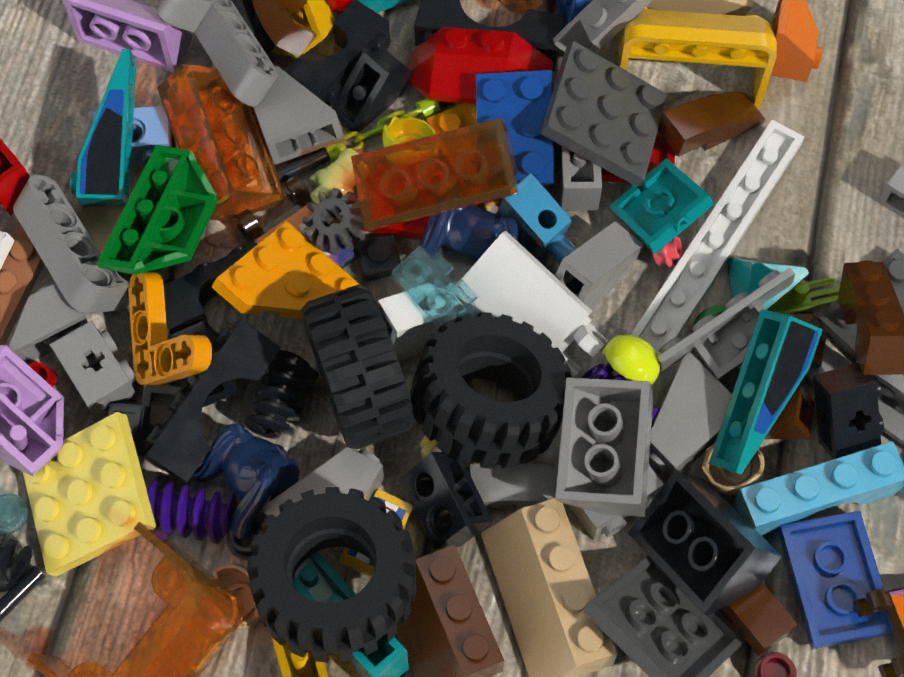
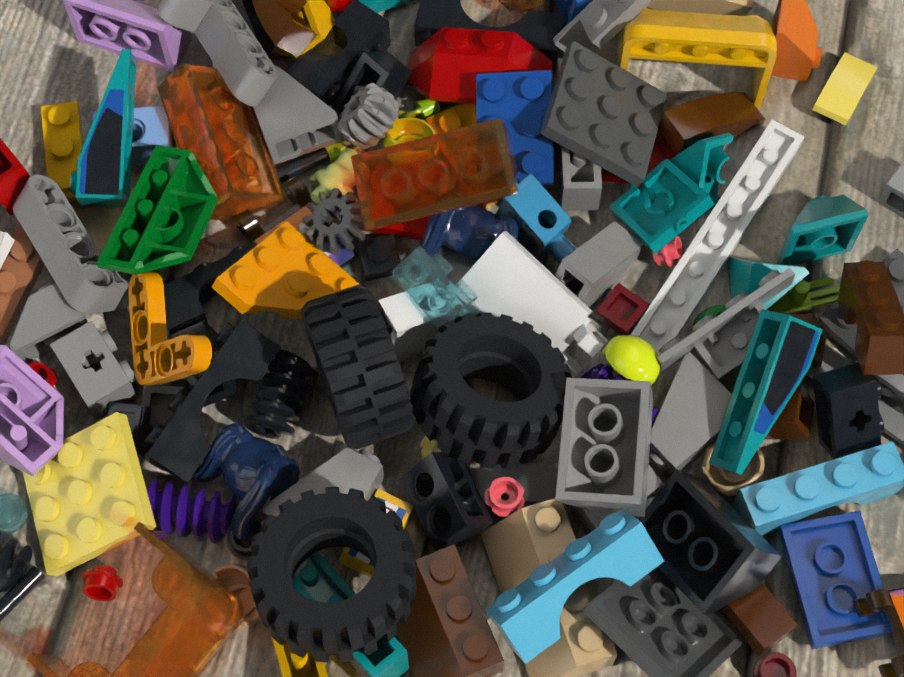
(62, 143): none -> yellow plate
(101, 583): none -> red plate
(368, 116): none -> light grey gear
(507, 486): none -> coral plate
(532, 610): none -> medium azure arch
(621, 310): none -> dark red plate
(704, 161): none -> teal slope
(823, 230): none -> teal slope
(845, 88): none -> light yellow slope

